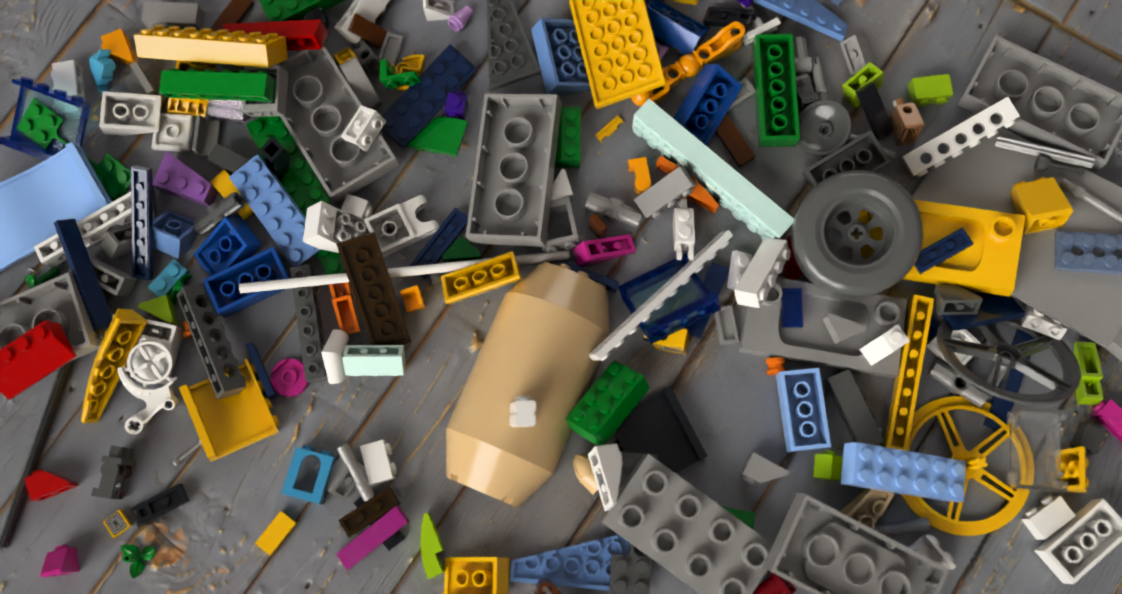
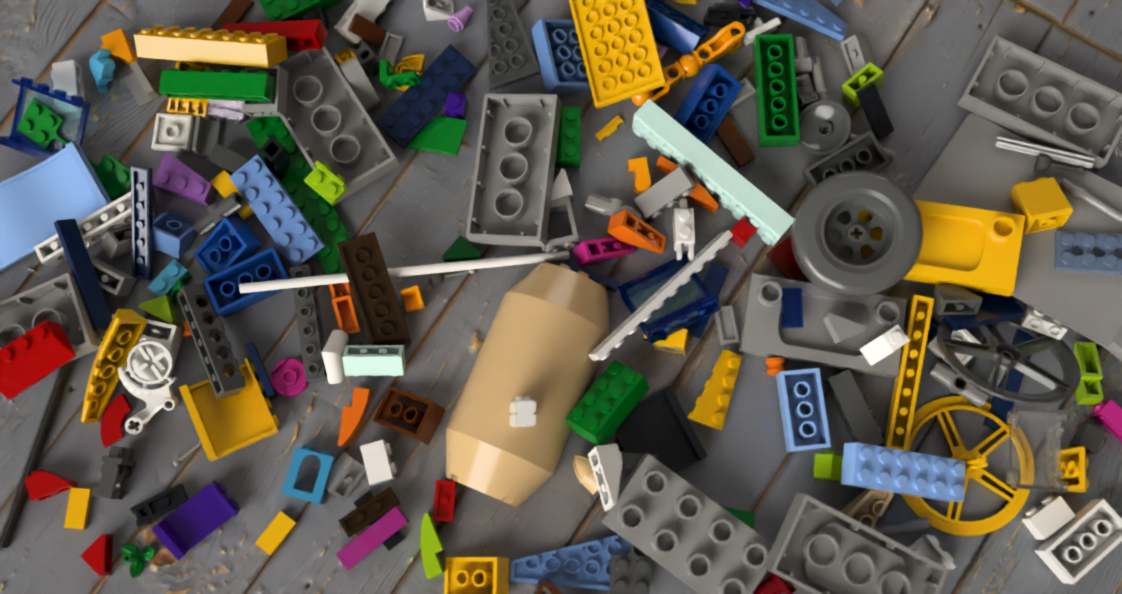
(33, 282): green plant -> none
(60, 562): dark pink slope -> none
(78, 508): none -> yellow tile
(100, 555): none -> red slope
(113, 420): none -> red tile
(117, 523): tile -> none
(129, 113): white slope -> none
(172, 14): light grey brick -> none
(196, 519): none -> dark purple panel
(326, 183): none -> lime bracket
(329, 225): white slope -> none
(354, 416): none -> orange slope
(357, 207): white brick -> none
(361, 483): light grey piece -> none
(363, 127): white bracket -> none
(404, 221): white brick -> none
(409, 415): none -> reddish brown slope
(442, 240): dark blue plate -> none
(444, 501): none -> red plate
(481, 278): yellow slope -> none
(597, 226): reddish brown tile -> none
(636, 232): none -> orange slope
(715, 399): none -> yellow wing
(738, 266): white plate -> none
(742, 232): none -> red brick
(761, 470): light grey slope -> none
(762, 272): white brick -> none
(906, 122): medium nougat torso -> none
(930, 90): lime brick -> none
(942, 250): dark blue tile -> none
(1003, 109): white brick -> none

